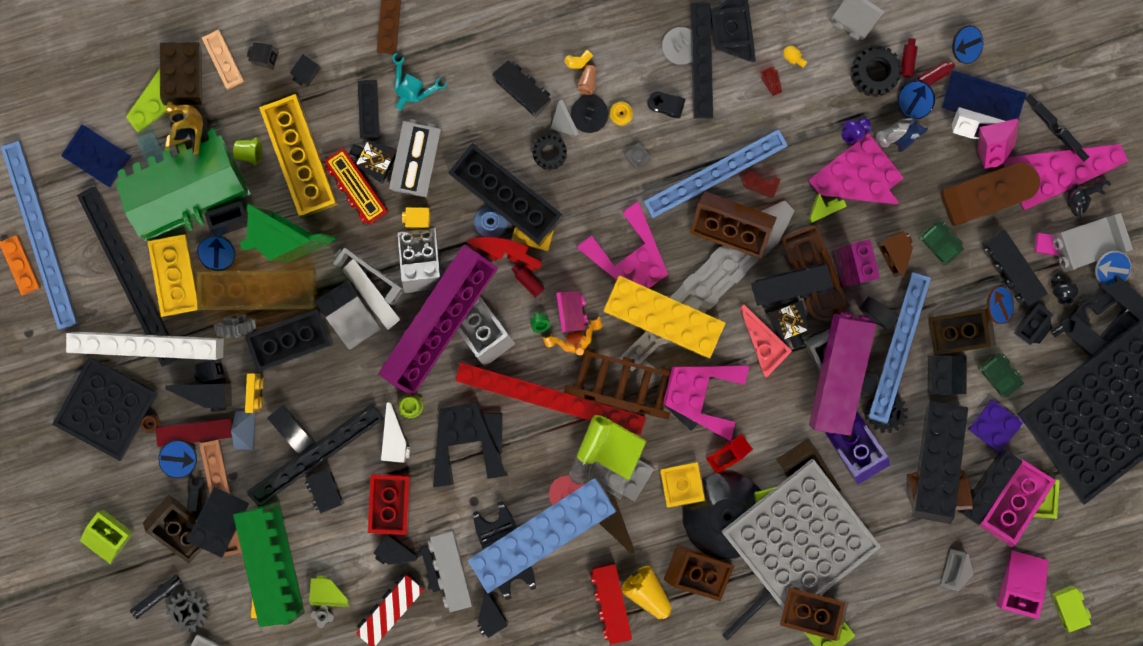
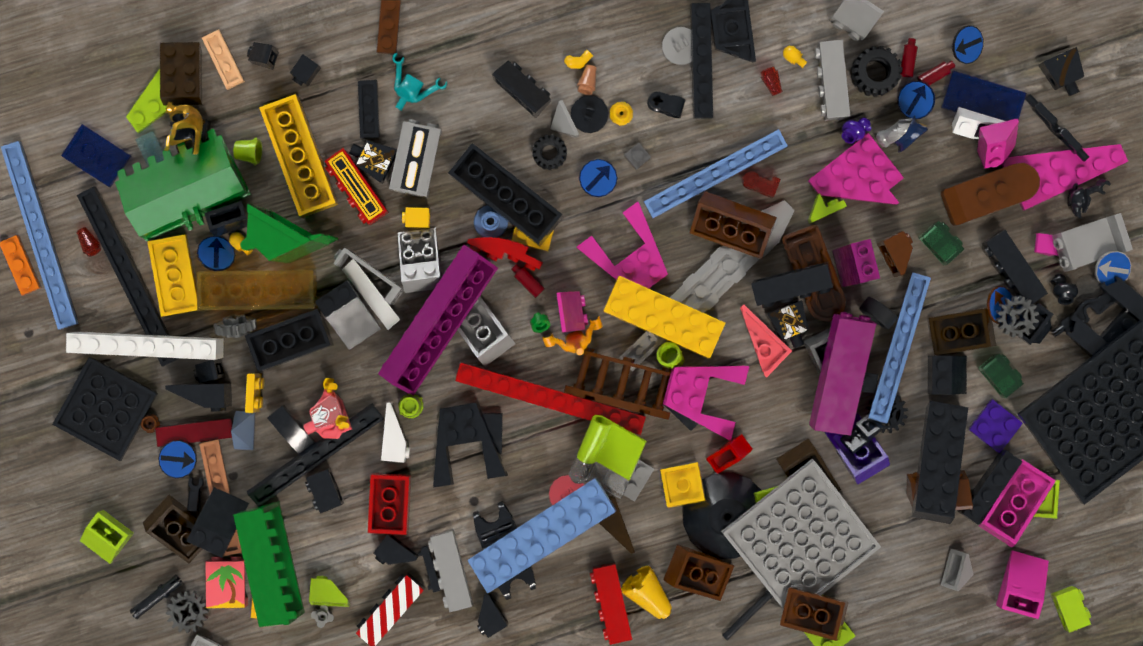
(89, 244): none -> clear red cone
(225, 583): none -> coral panel
(235, 240): none -> yellow cylinder
(328, 414): none -> torso
(598, 178): none -> blue piece
(670, 355): none -> lime piece
(833, 80): none -> light grey brick
(863, 432): none -> black slope
(1012, 322): none -> dark grey gear
(1064, 71): none -> black torso

